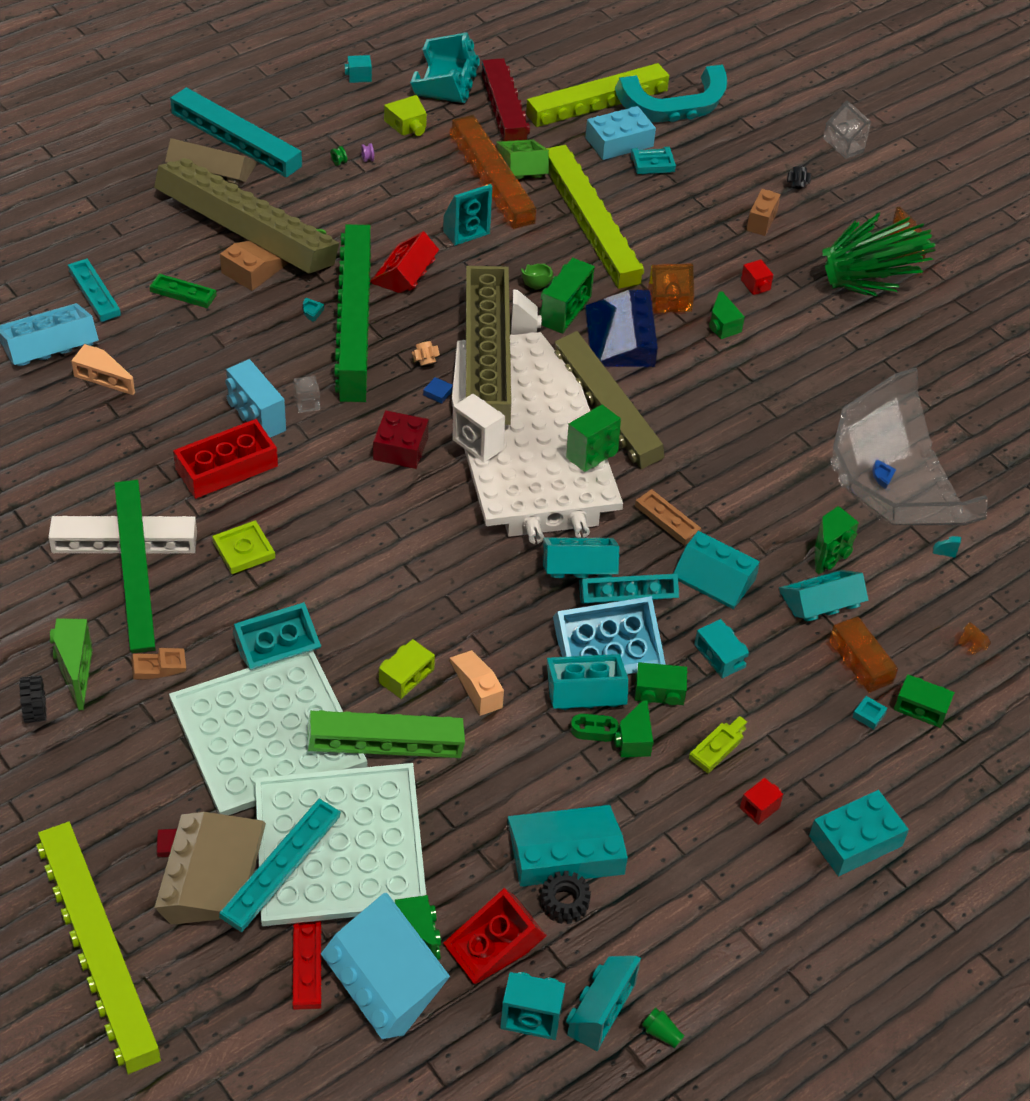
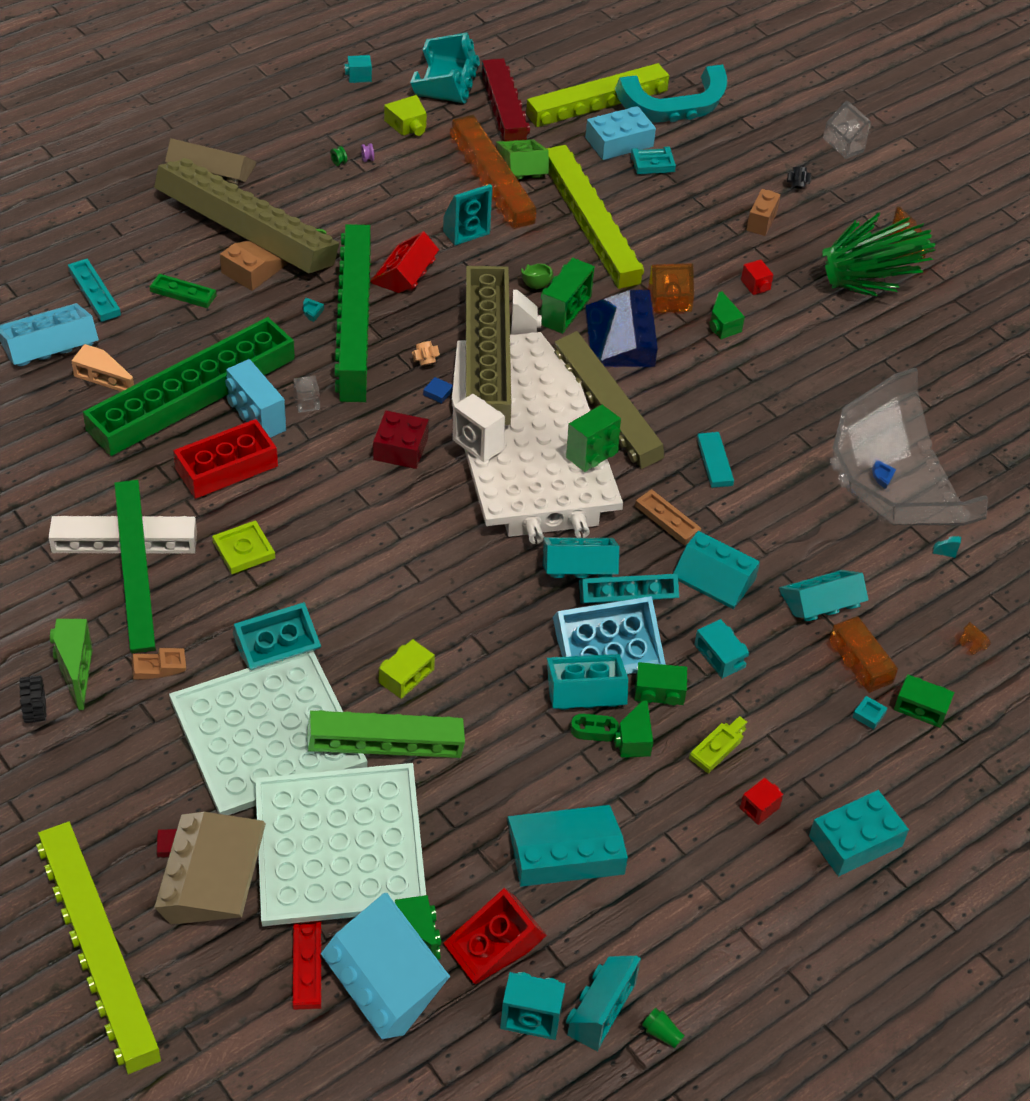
(184, 387): none -> green brick
(236, 132): teal brick -> none
(279, 865): teal tile -> none
(478, 682): light nougat slope -> none
(561, 910): black tyre -> none
(715, 459): none -> teal tile
(834, 539): green slope -> none

